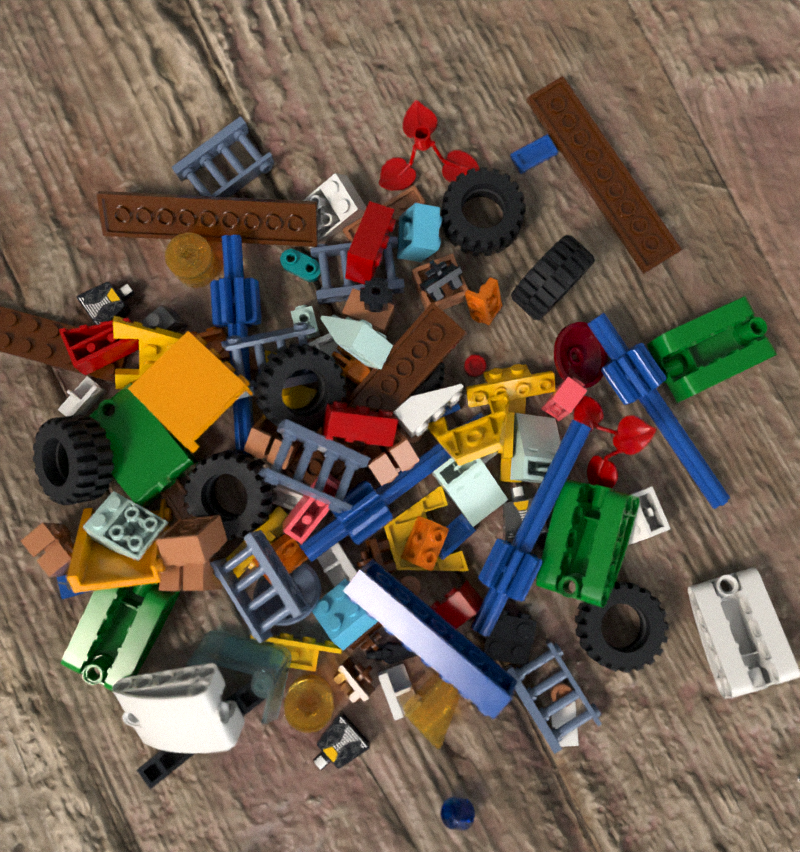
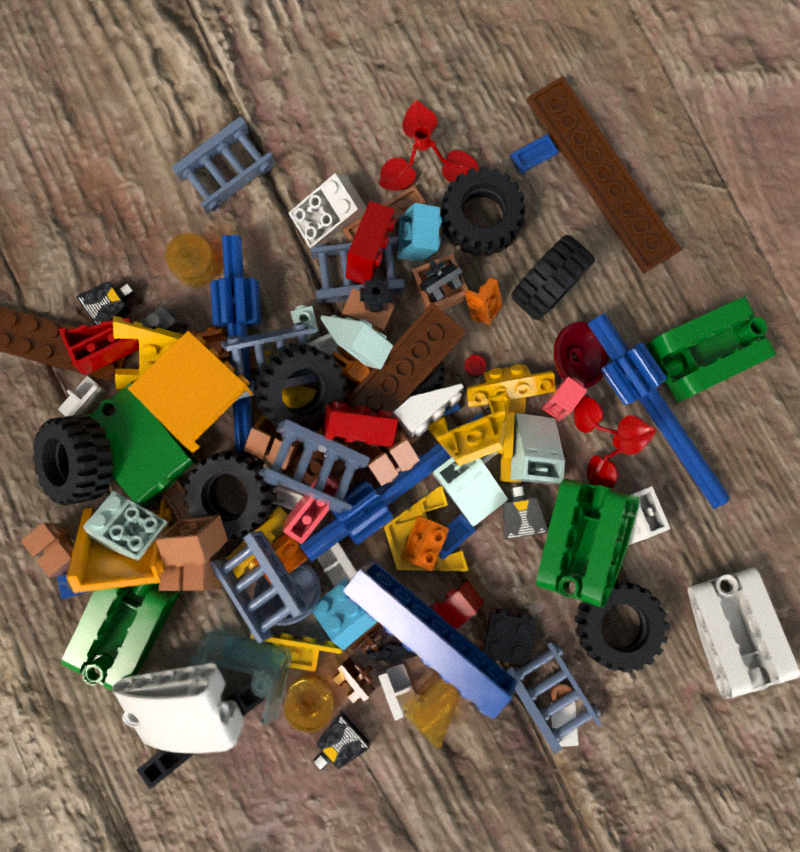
(208, 216): reddish brown plate -> none
(300, 264): teal plate -> none
(374, 548): reddish brown hips -> none
(412, 584): nougat tile -> none
(457, 813): clear blue head -> none
(512, 566): blue axle -> none

